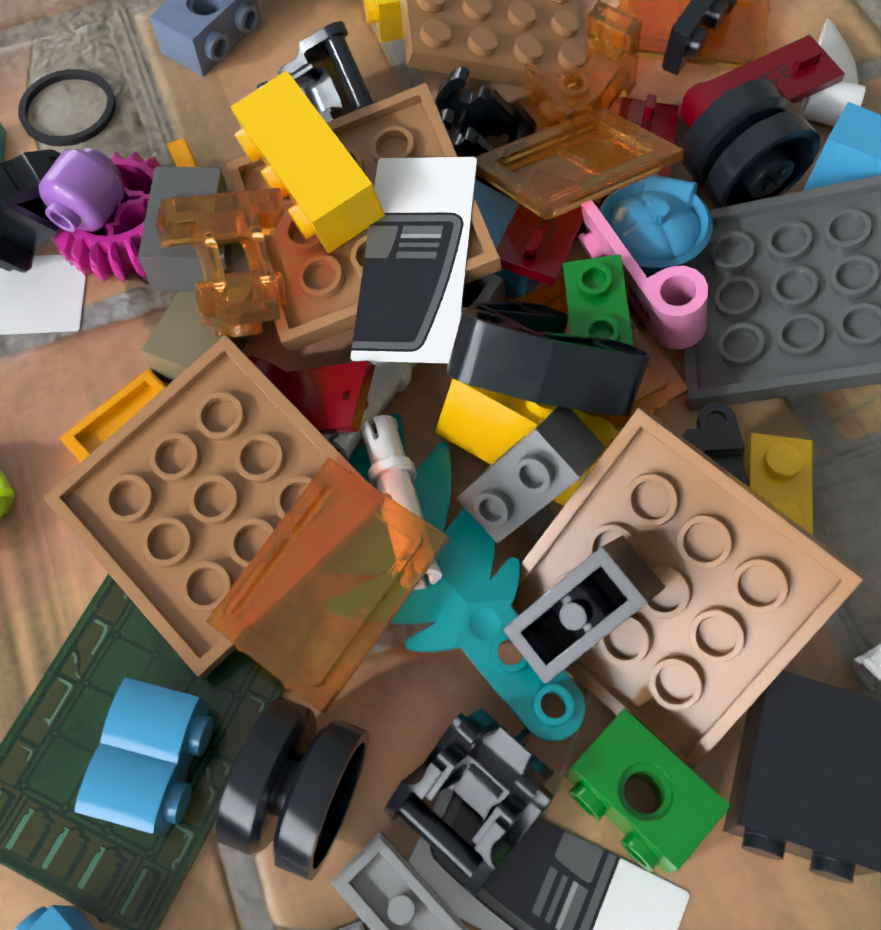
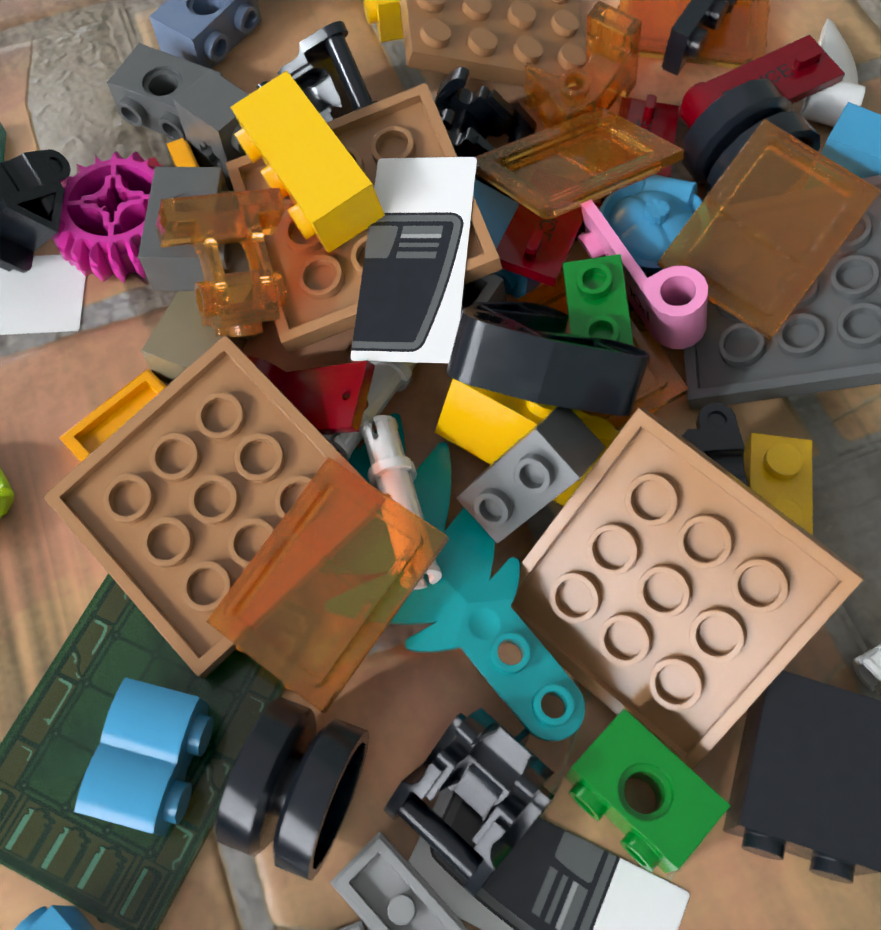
(55, 77): black piece -> none
(81, 190): medium lavender head -> none
(149, 84): none -> dark grey brick
(211, 122): none -> dark grey brick
(583, 608): brick -> none
(770, 227): none -> clear orange piece

